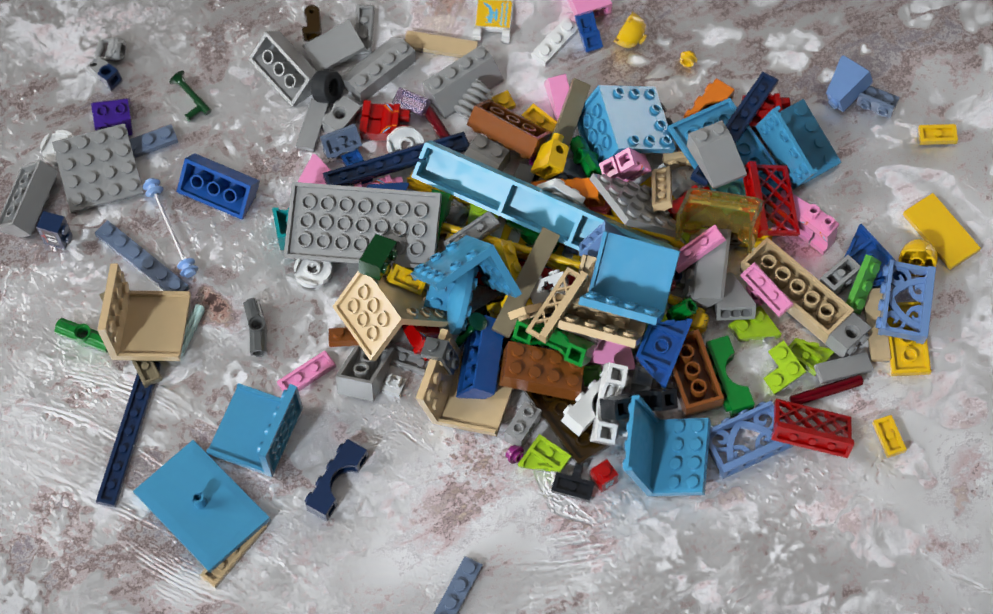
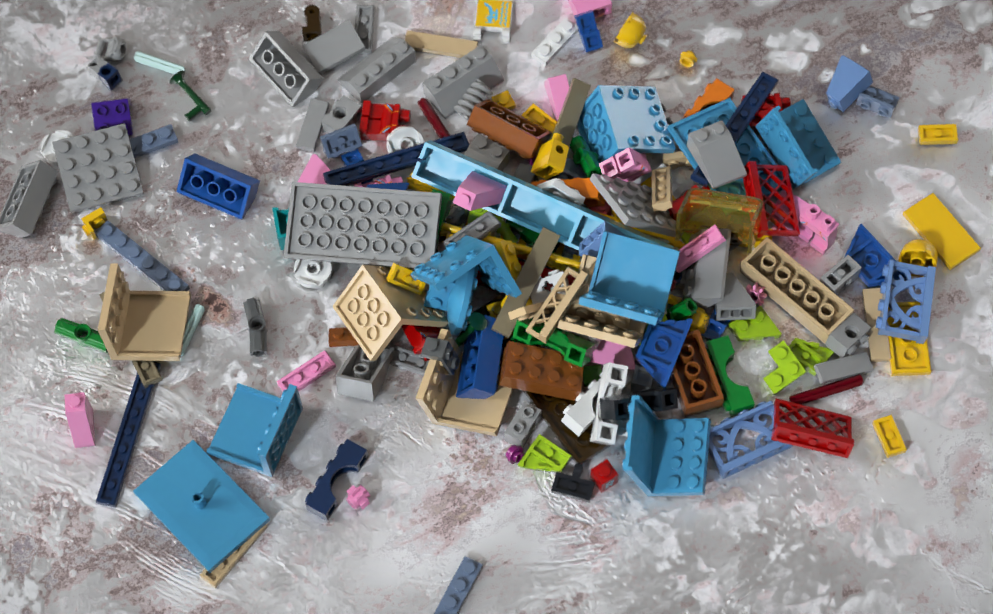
(54, 230): dark blue brick -> none
(80, 419): none -> bright pink slope
(92, 221): none -> yellow bracket
(158, 63): none -> light aqua axle
(186, 264): light blue axle -> none
(327, 86): black tyre -> none
(357, 497): none -> bright pink gear
(378, 257): dark green brick -> none
(394, 385): white tile -> none
(411, 101): clear purple tile -> none
(479, 192): none -> bright pink slope
(504, 230): none -> lime pin
(715, 328): none -> blue slope
(766, 290): bright pink tile -> none
(863, 283): bright green plate -> none

